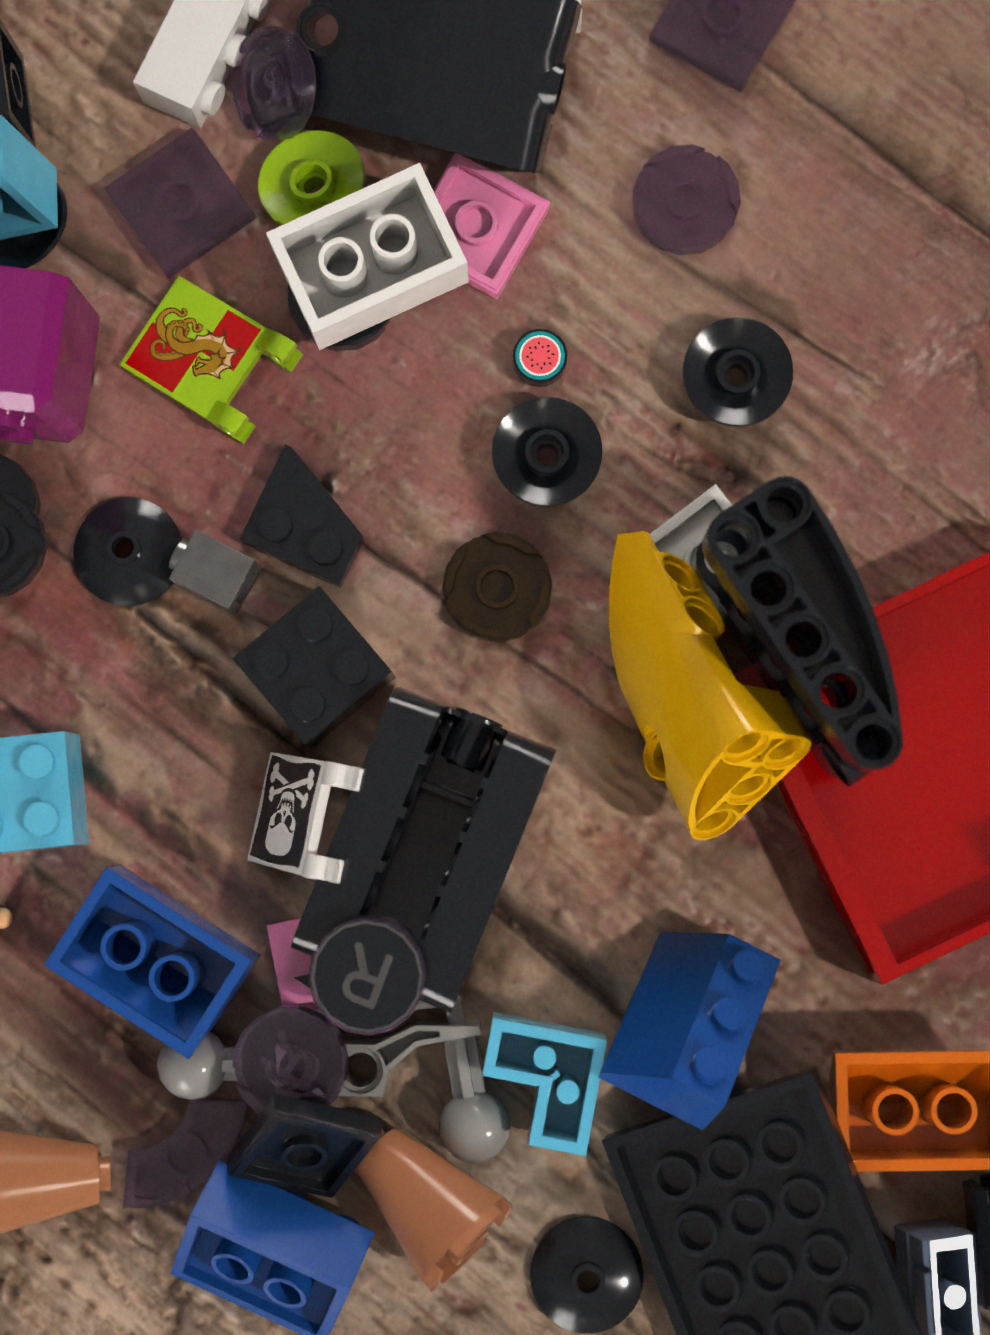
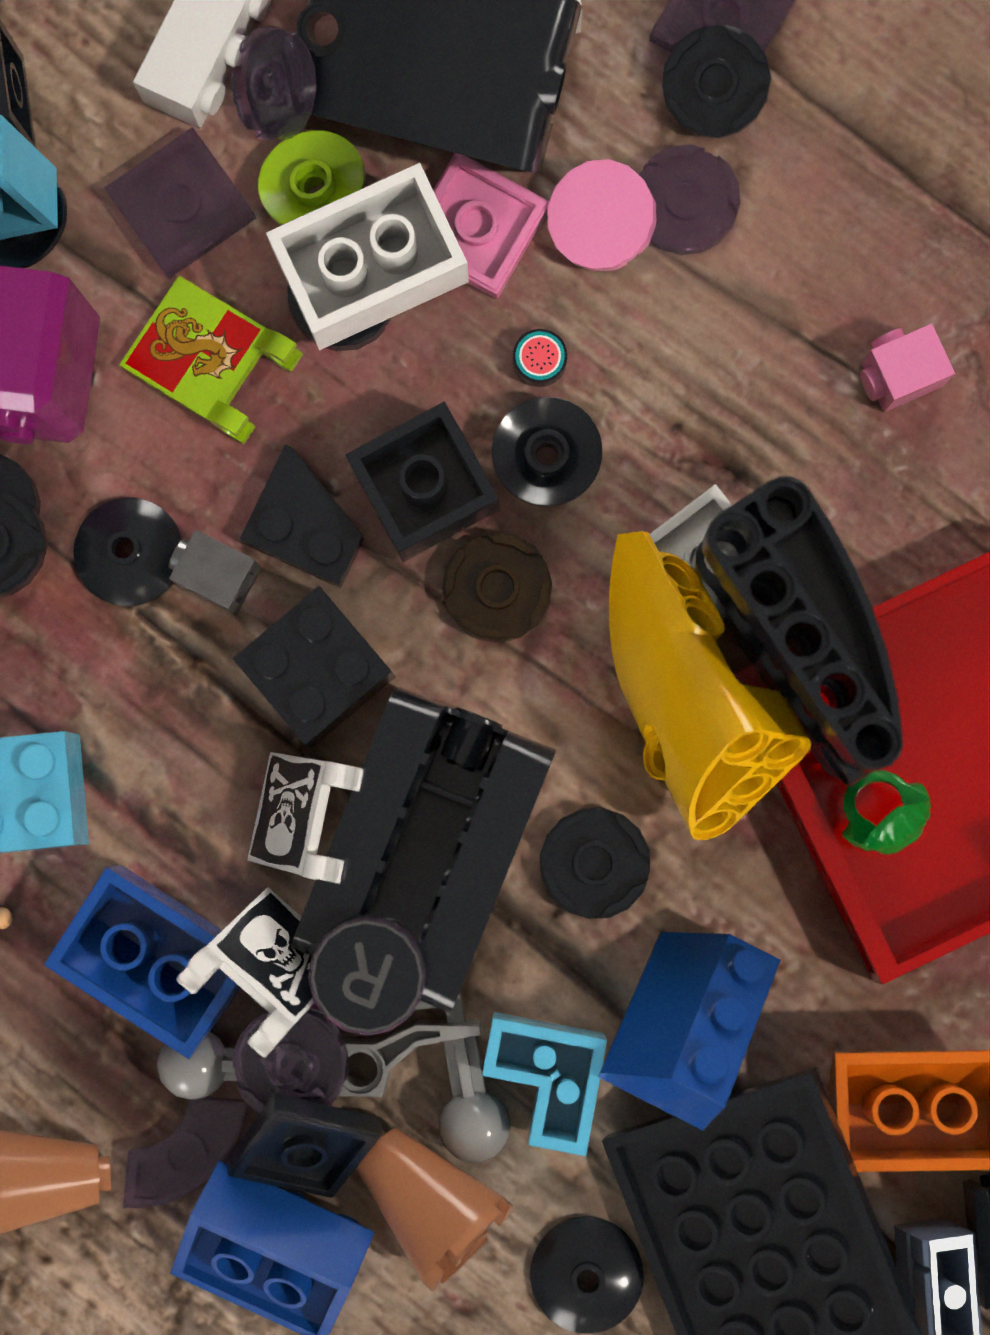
(260, 960): none -> white flag
(423, 481): none -> black brick
(595, 863): none -> black tile
(601, 215): none -> bright pink tile
(716, 81): none -> black tile
(747, 347): black dish -> none
(899, 827): none -> green piece
(905, 367): none -> bright pink brick

